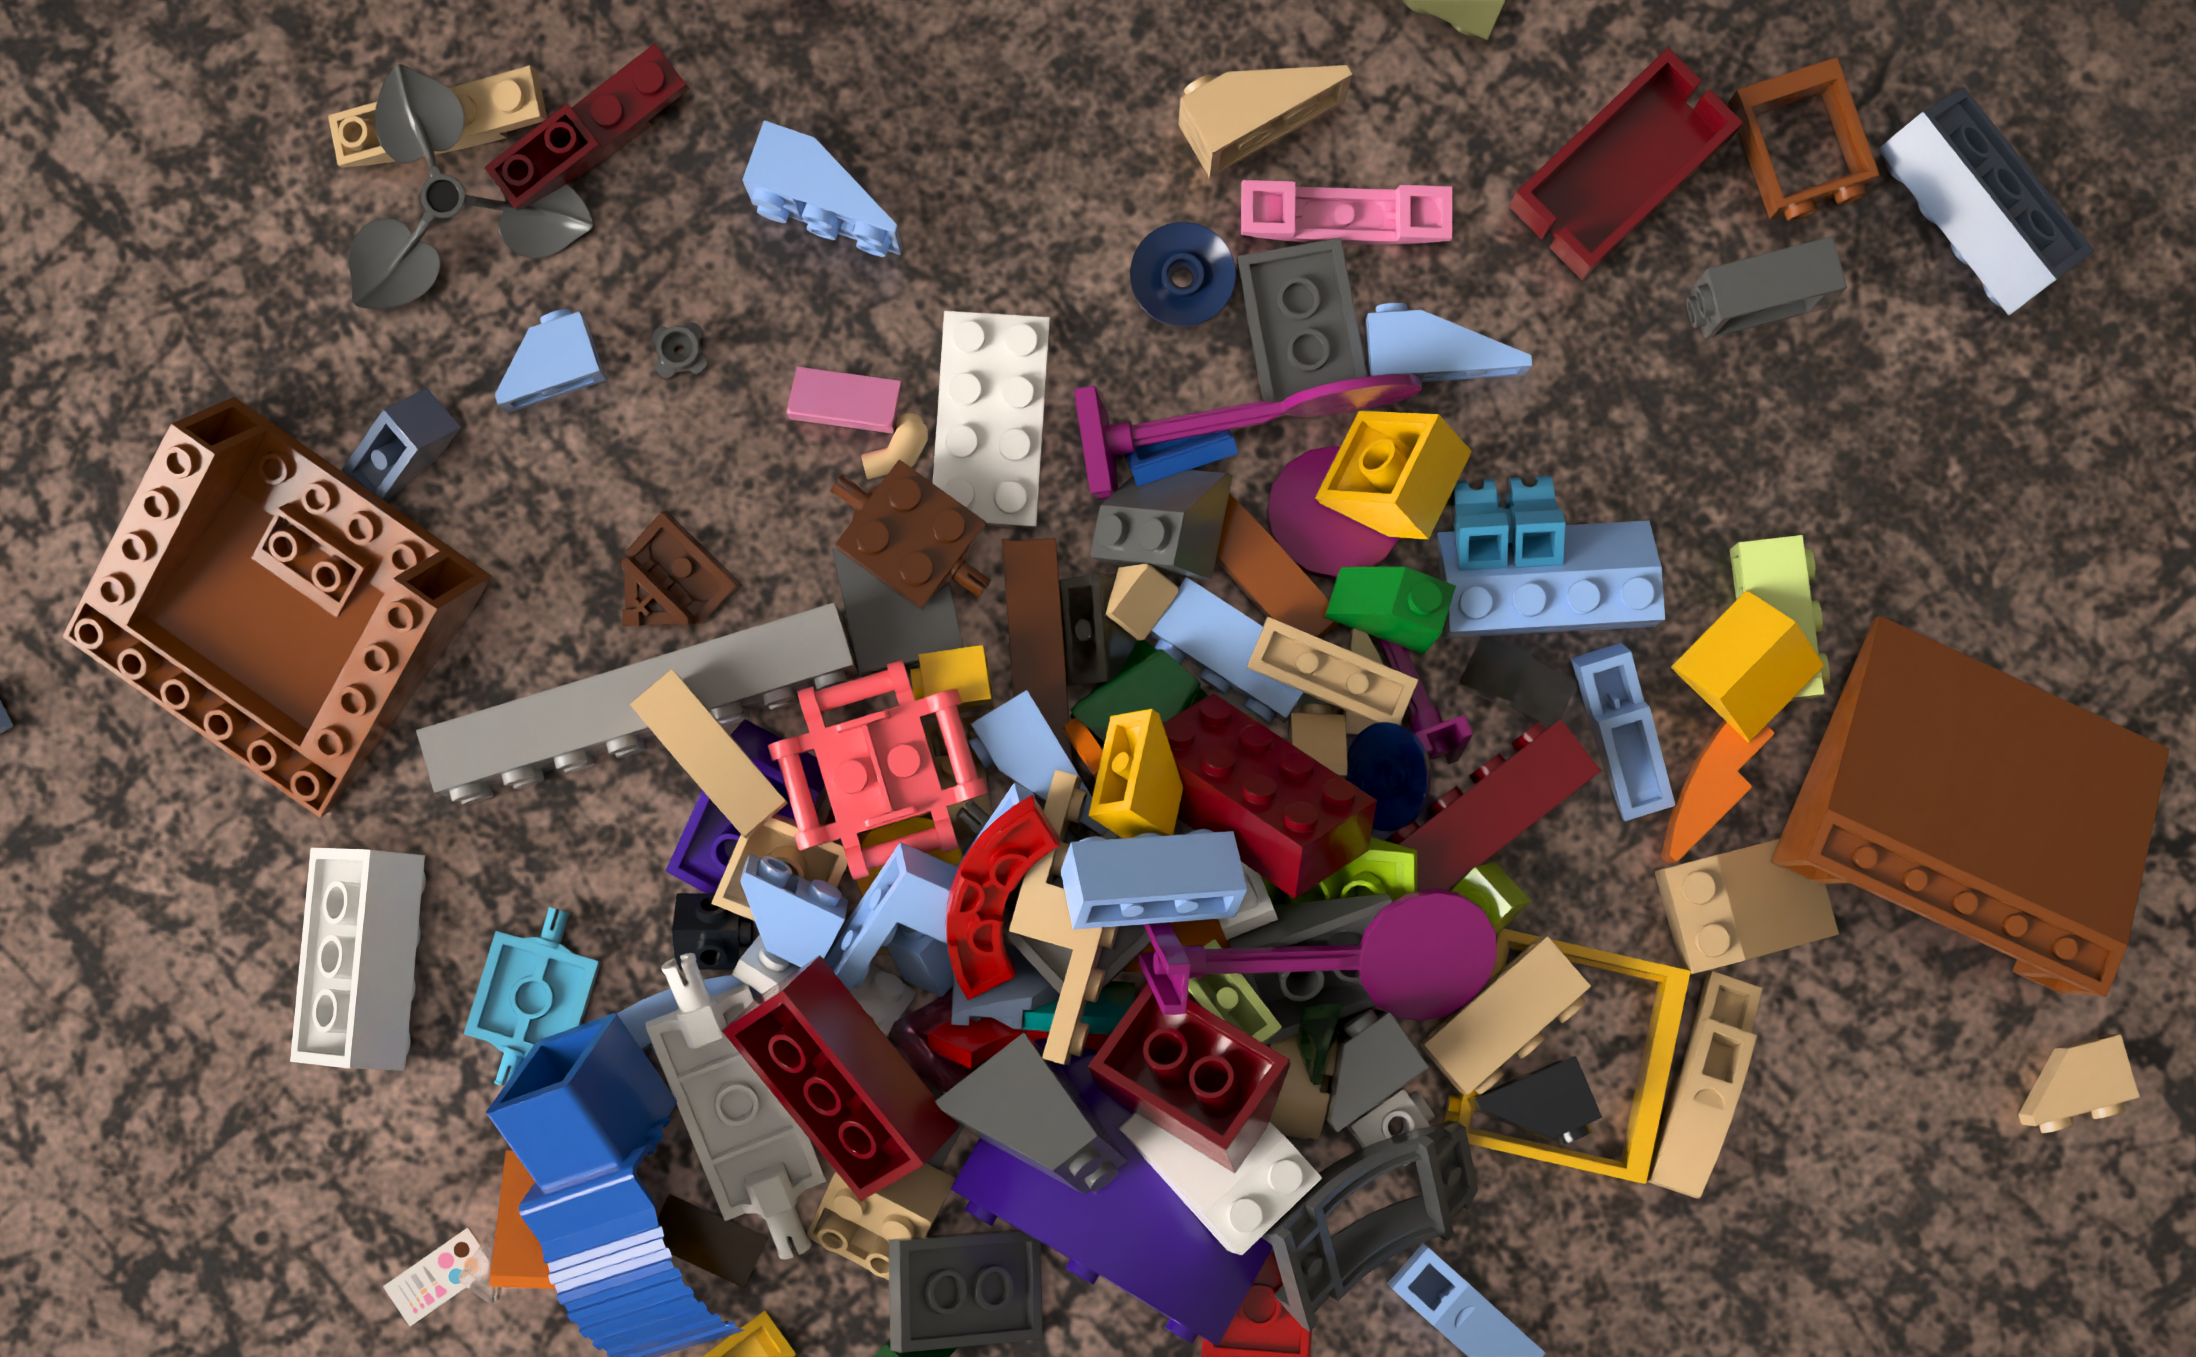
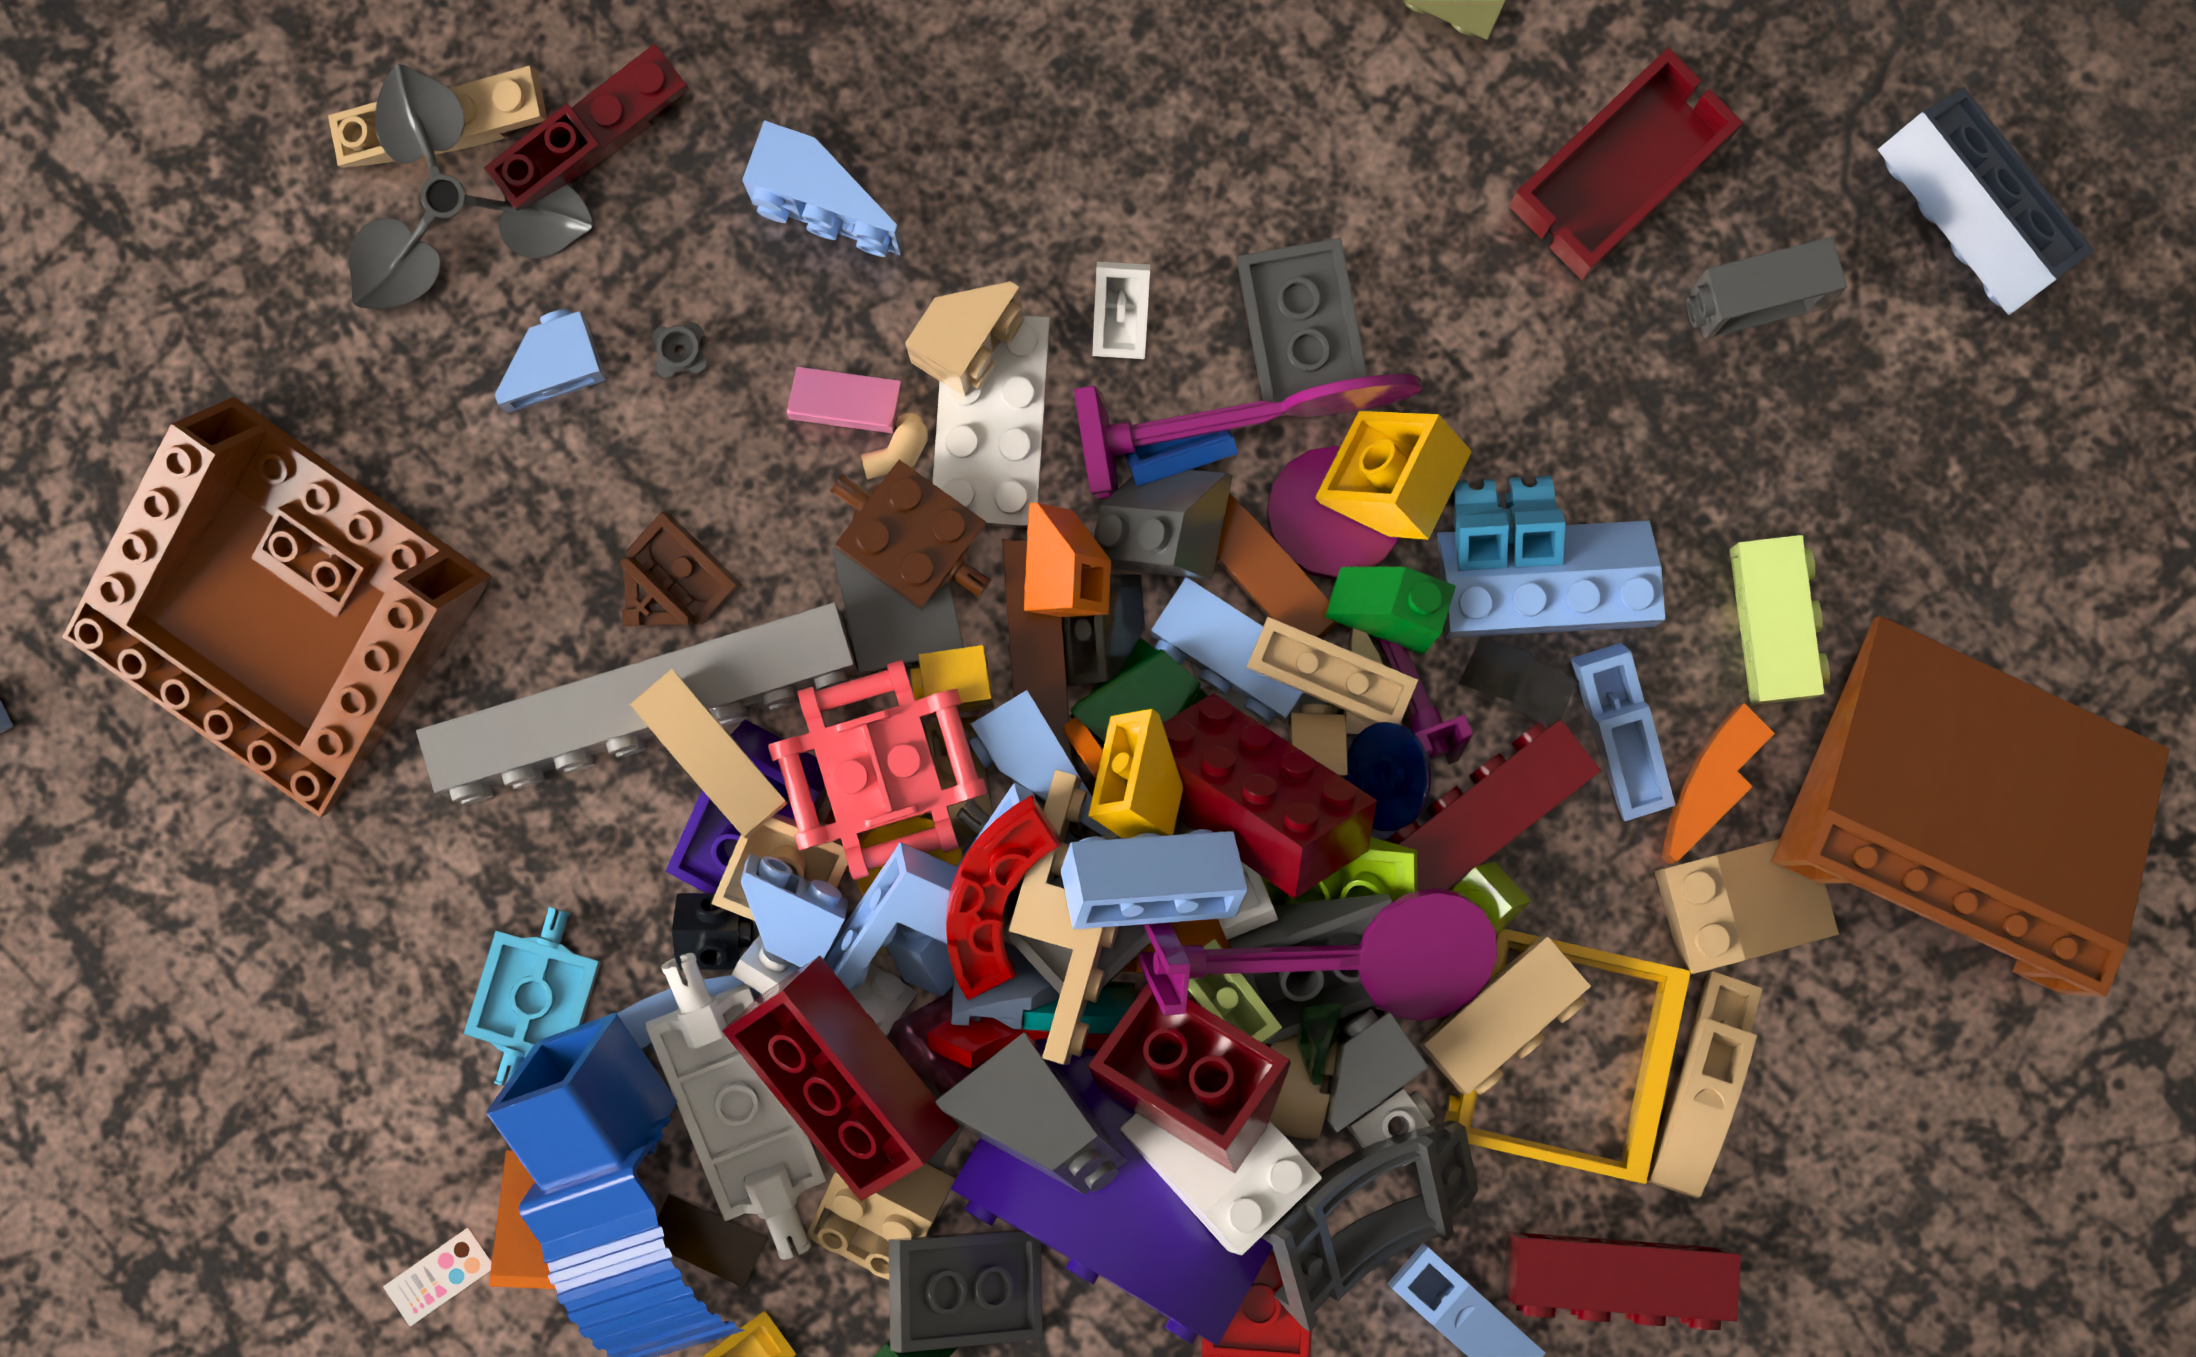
(358, 959): white slope -> none
(401, 444): sand blue slope -> none
(477, 1272): clear slope -> none
(962, 332): none -> tan slope
(1064, 565): none -> orange slope
(1121, 310): none -> white slope
(1140, 599): tan slope -> none
(1185, 248): dark blue dish -> none
(1253, 108): tan slope -> none
(1355, 215): bright pink slope -> none
(1434, 348): light blue slope -> none
(1544, 1102): black slope -> none
(1621, 1277): none -> dark red brick
(1749, 664): yellow slope -> none
(1817, 79): dark orange window -> none
(2078, 1080): tan slope -> none

